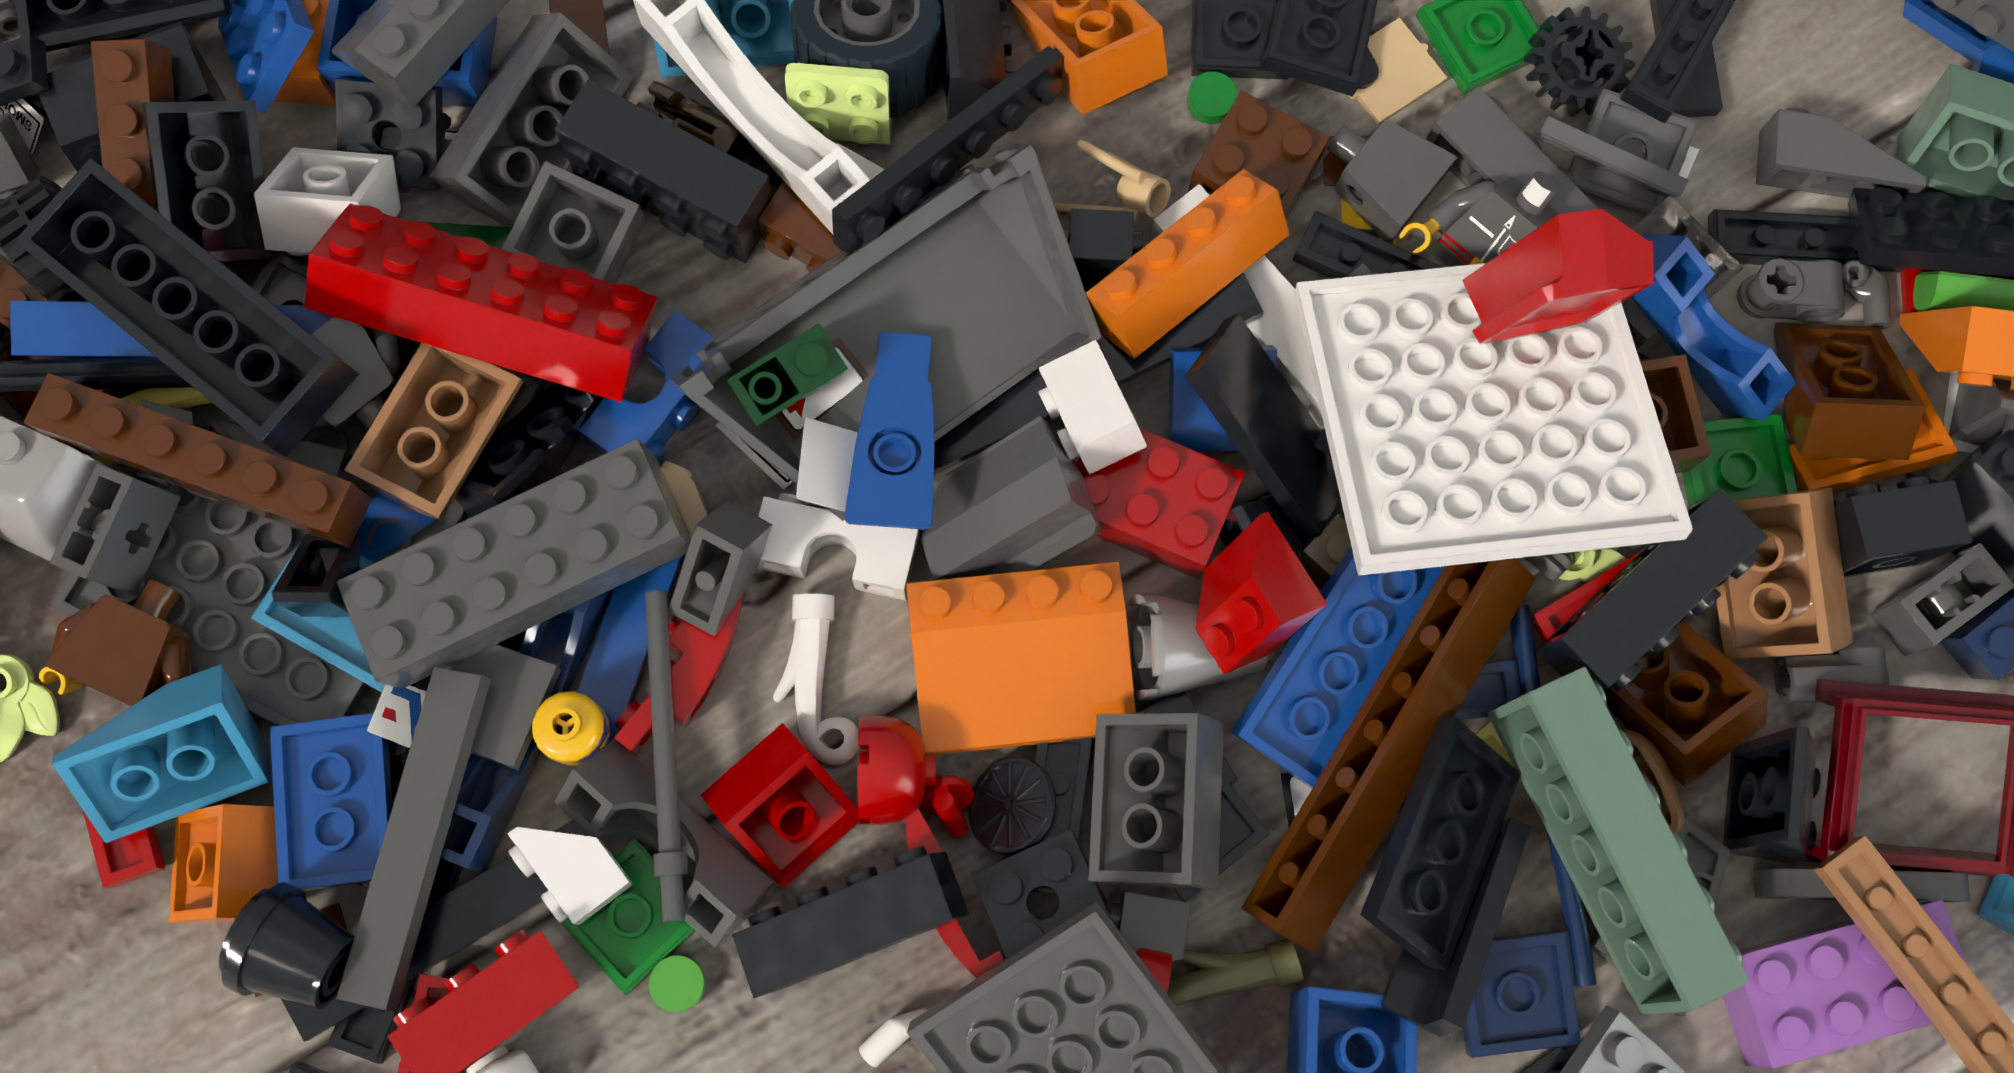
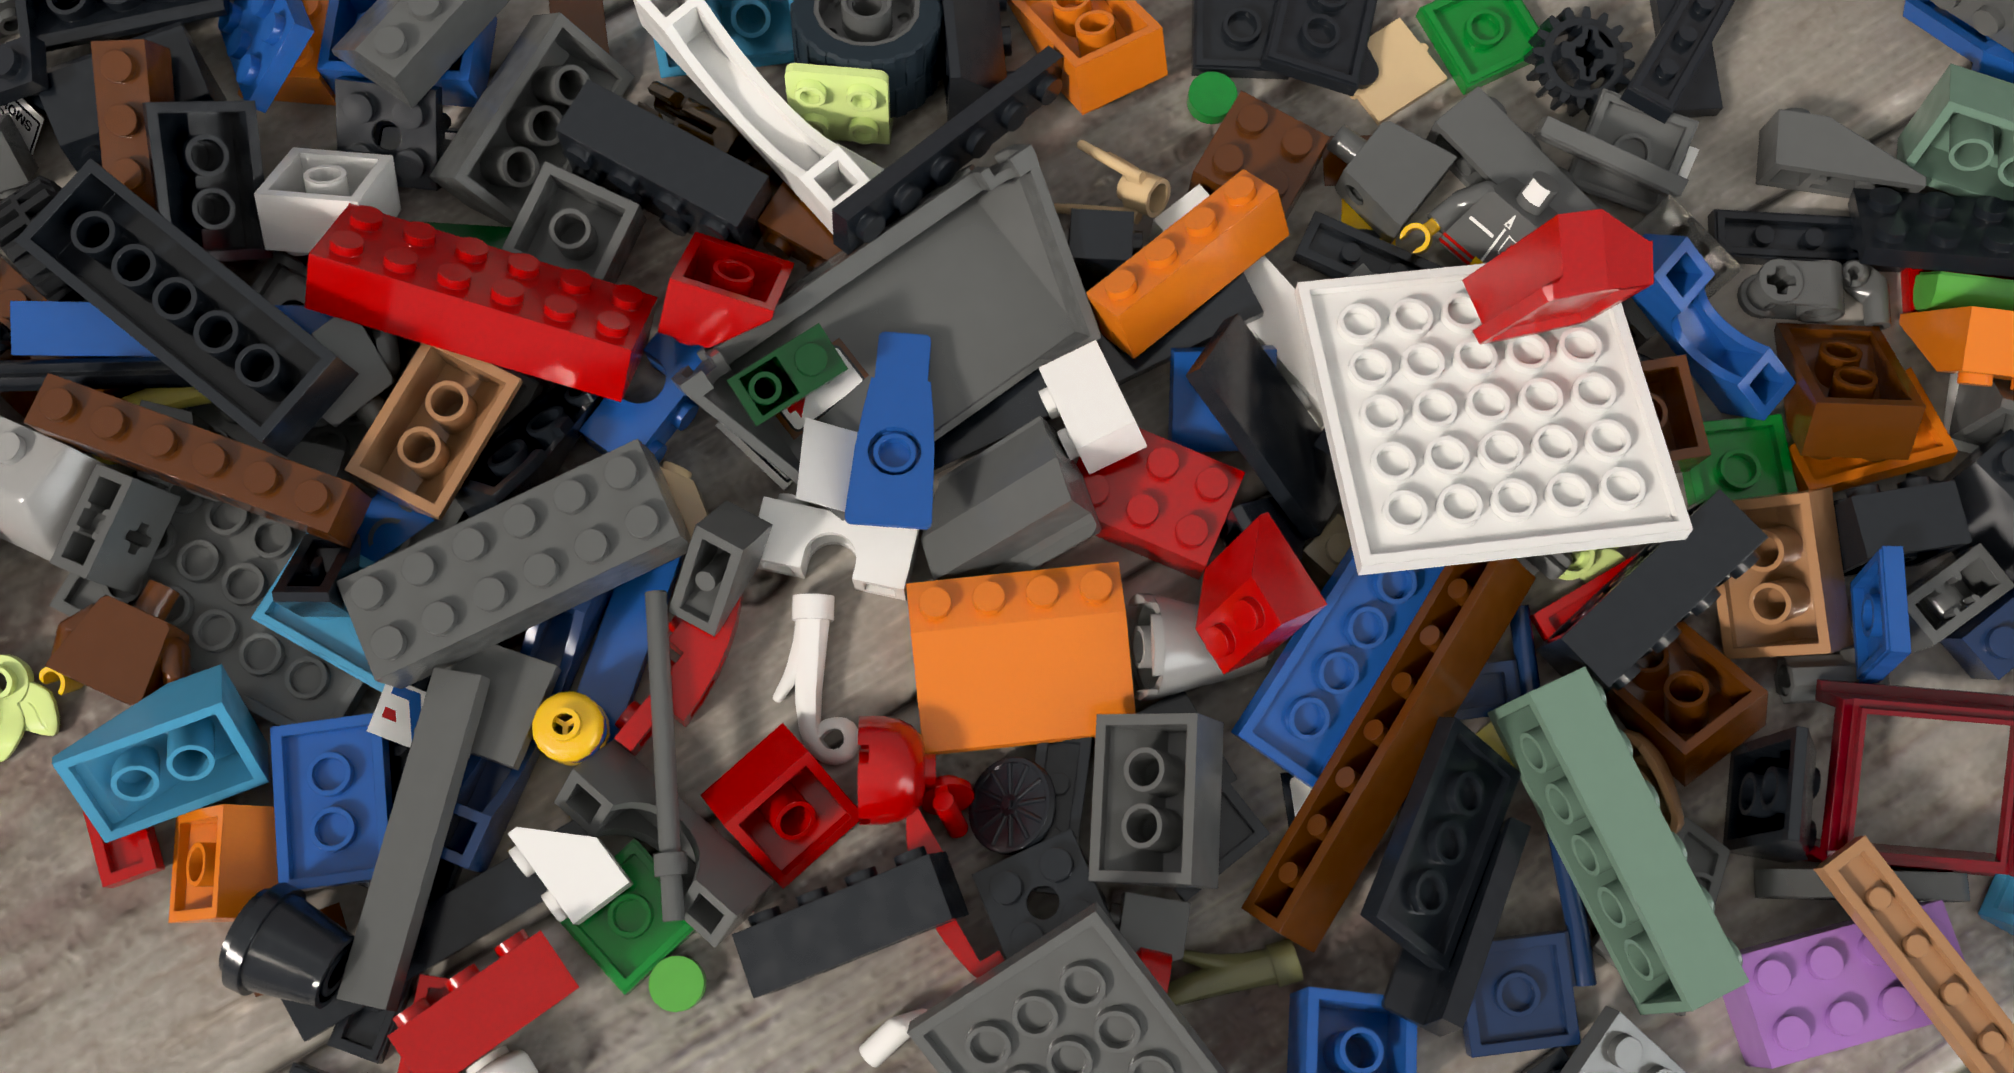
(721, 291): none -> red slope
(1880, 615): none -> blue tile

